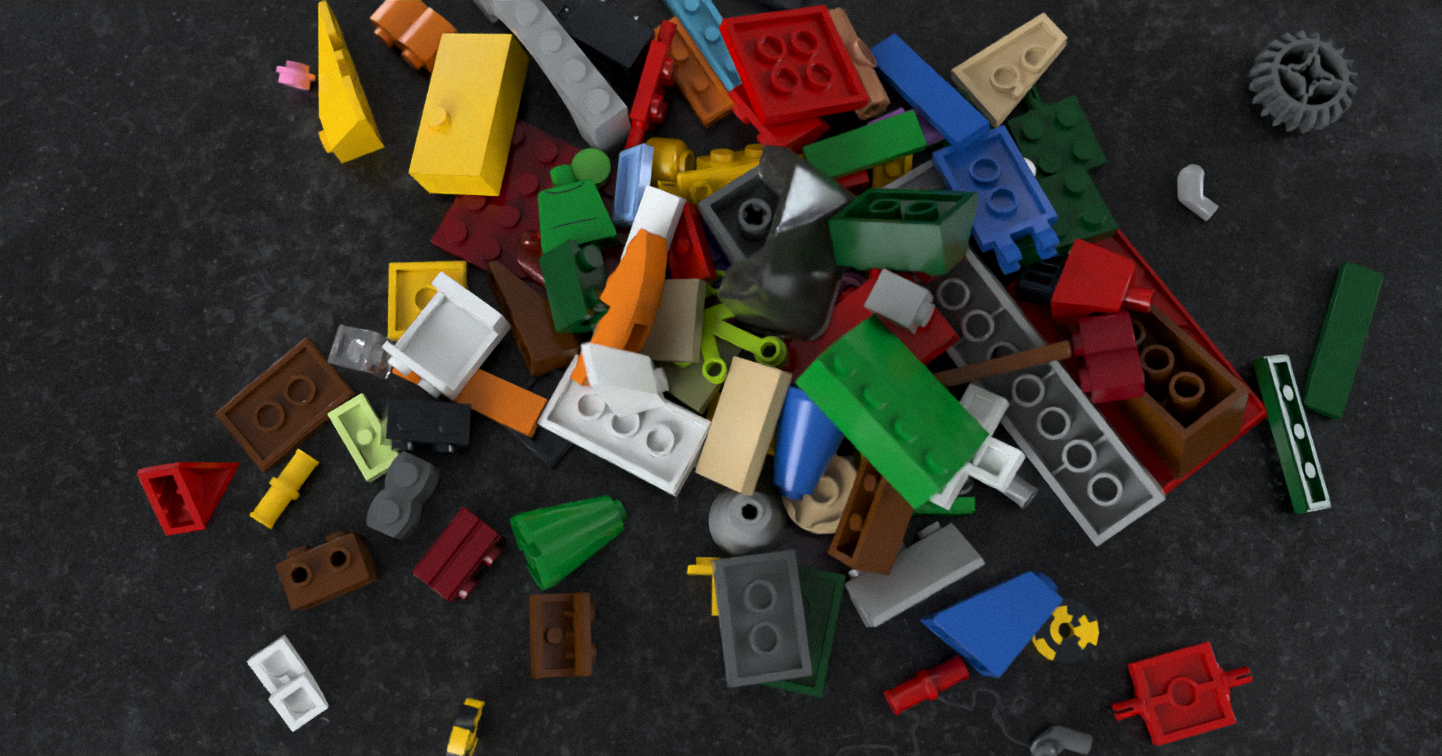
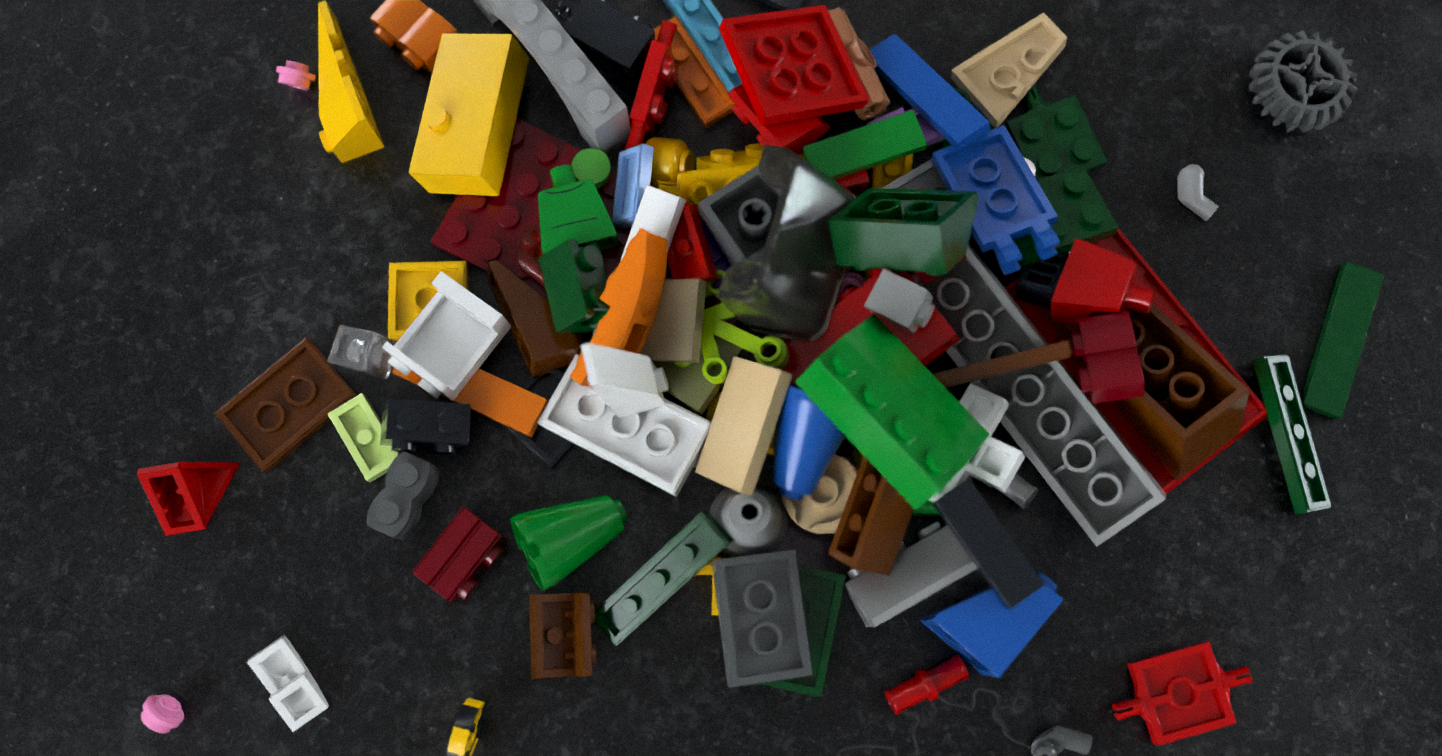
(162, 713): none -> bright pink plate
(284, 488): yellow pin -> none
(326, 571): reddish brown brick -> none
(661, 577): none -> tile
(988, 544): none -> black tile
(1082, 636): piece -> none

